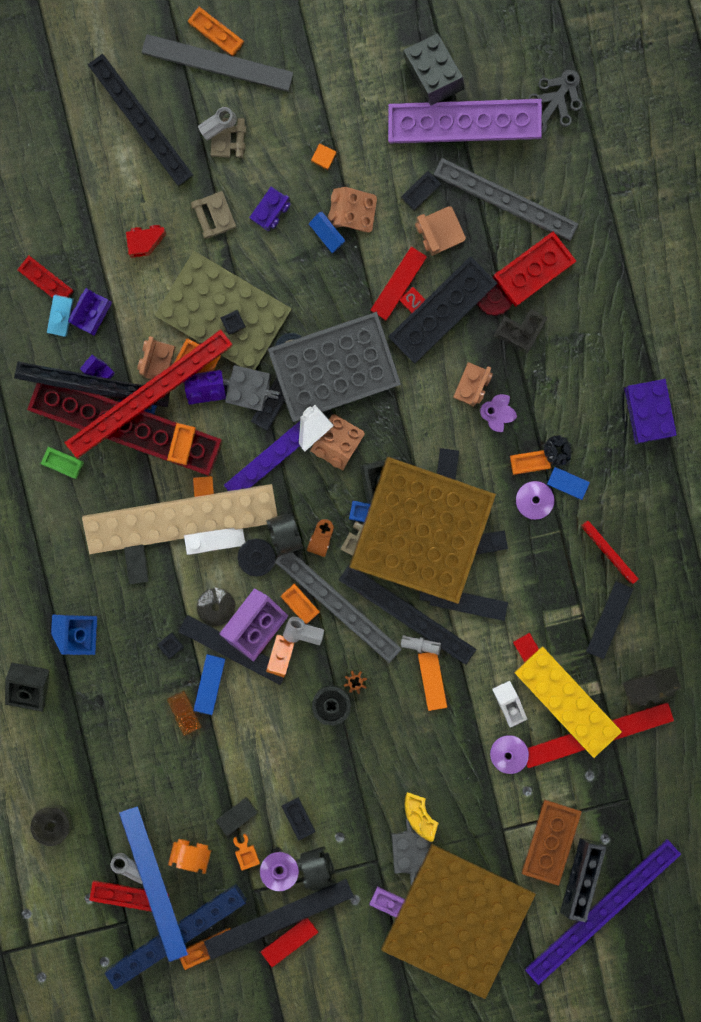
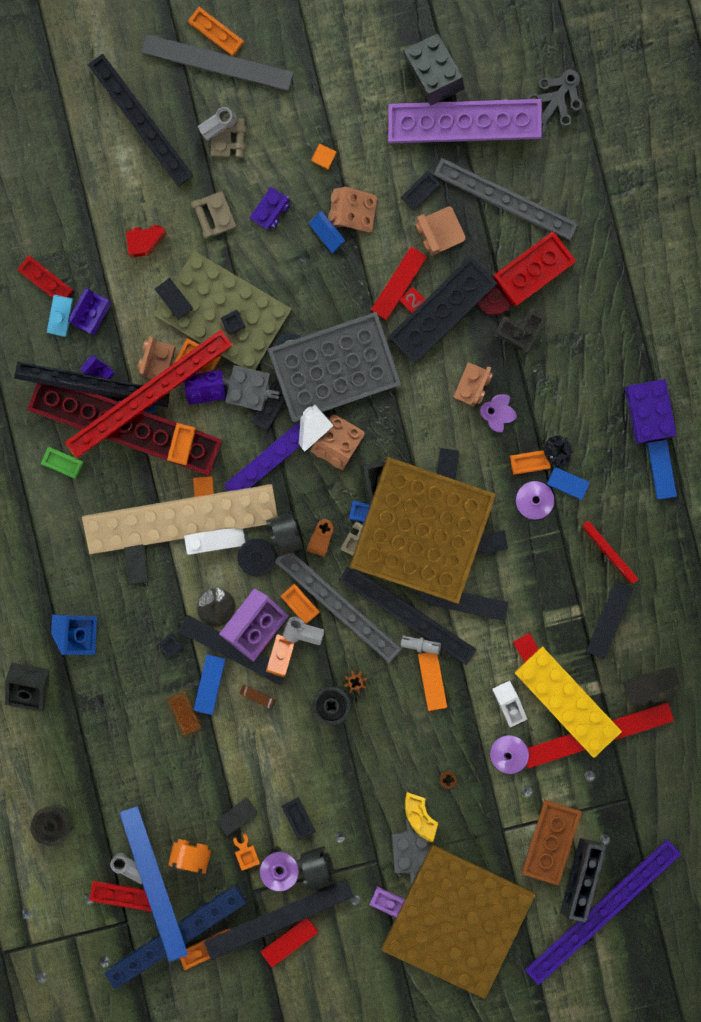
(173, 298): none -> black tile
(257, 696): none -> reddish brown beam
(452, 783): none -> reddish brown bush
(661, 469): none -> blue tile

